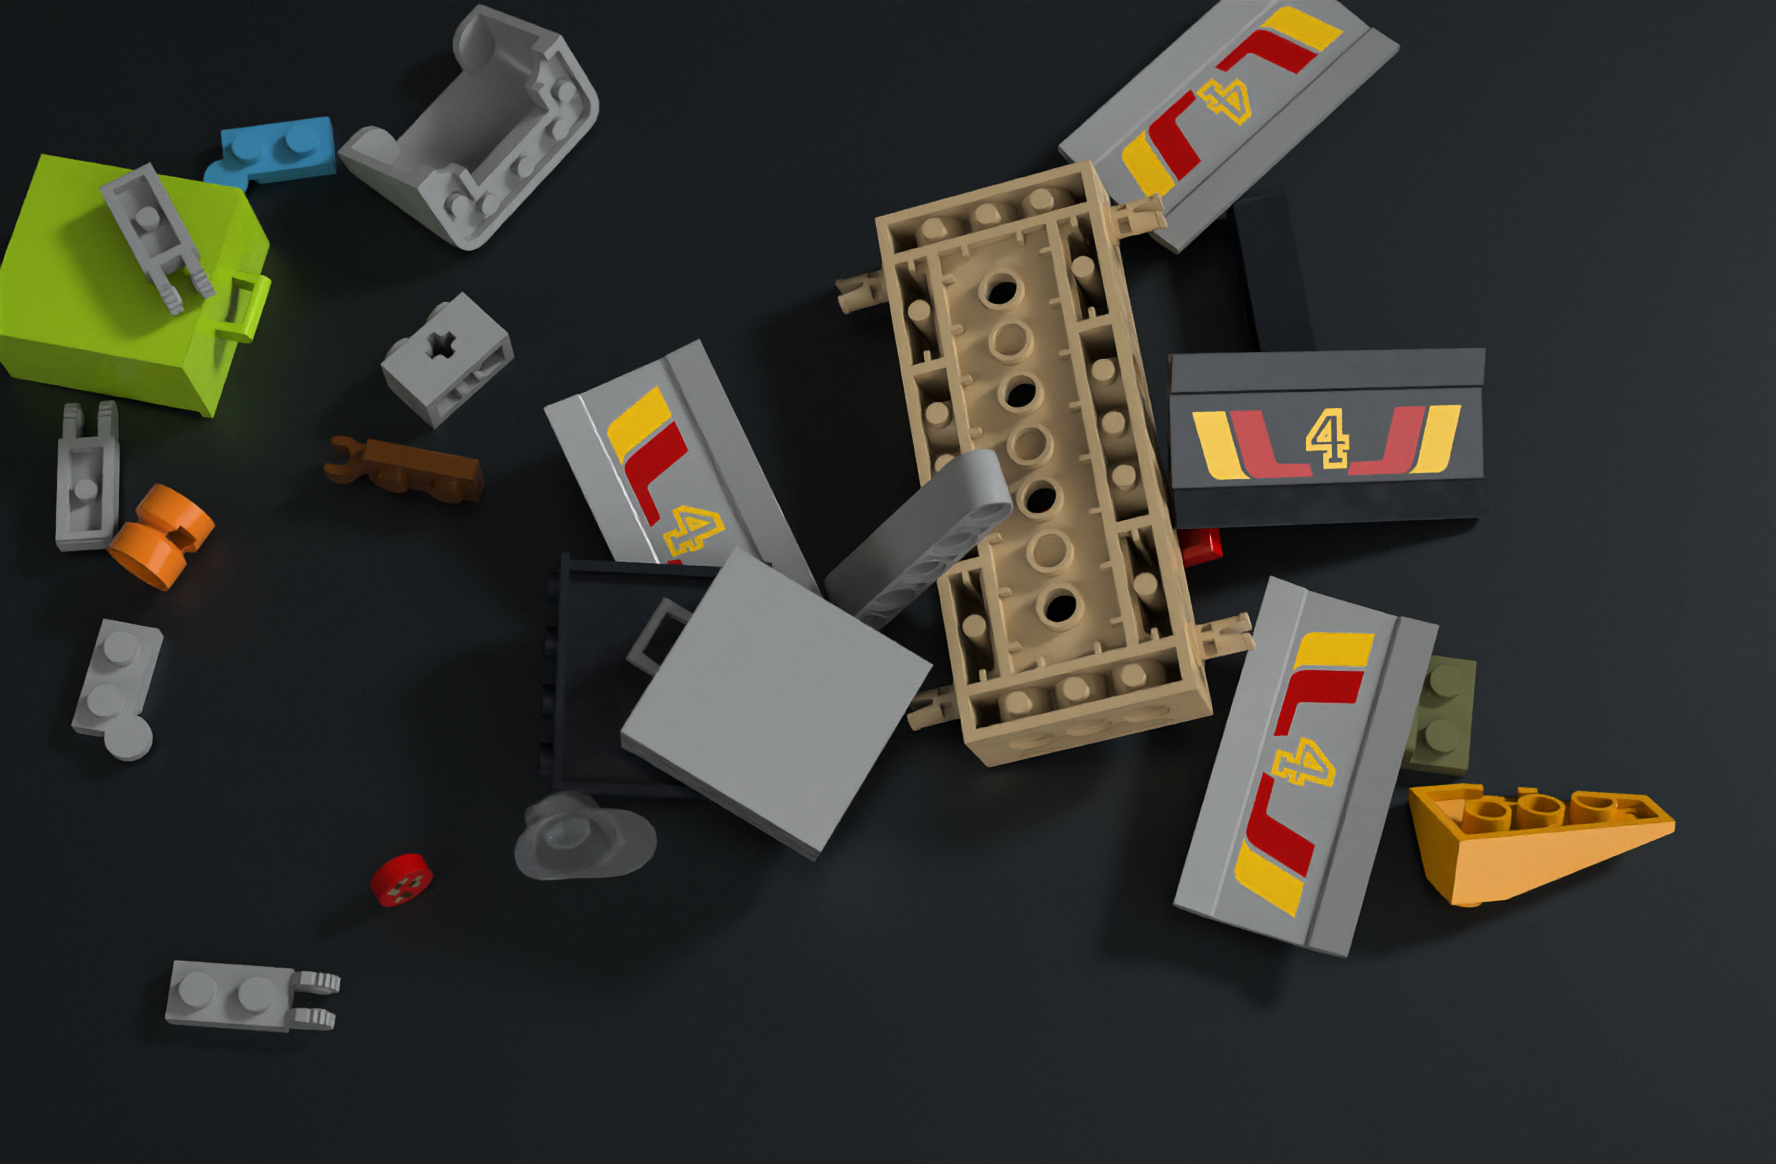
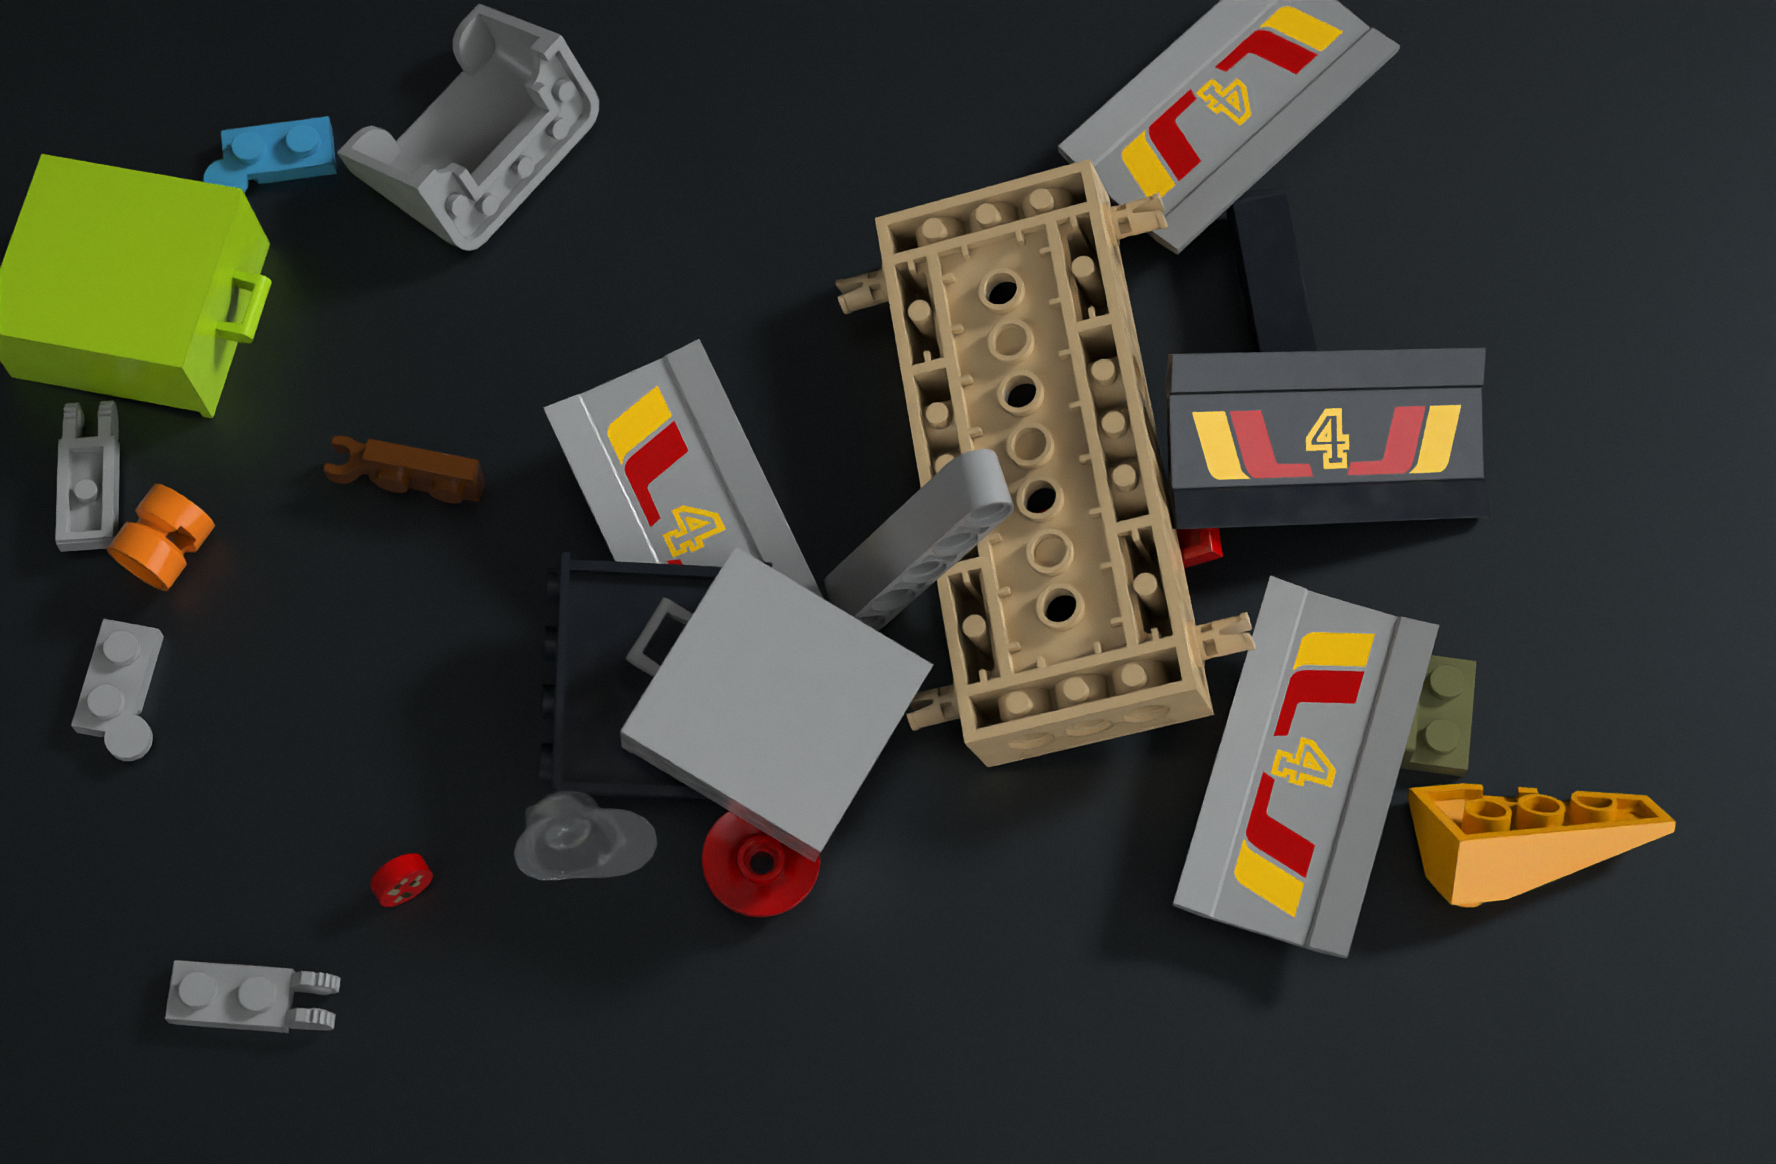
(155, 232): light grey hinge -> none
(447, 359): light grey brick -> none
(728, 871): none -> red dish

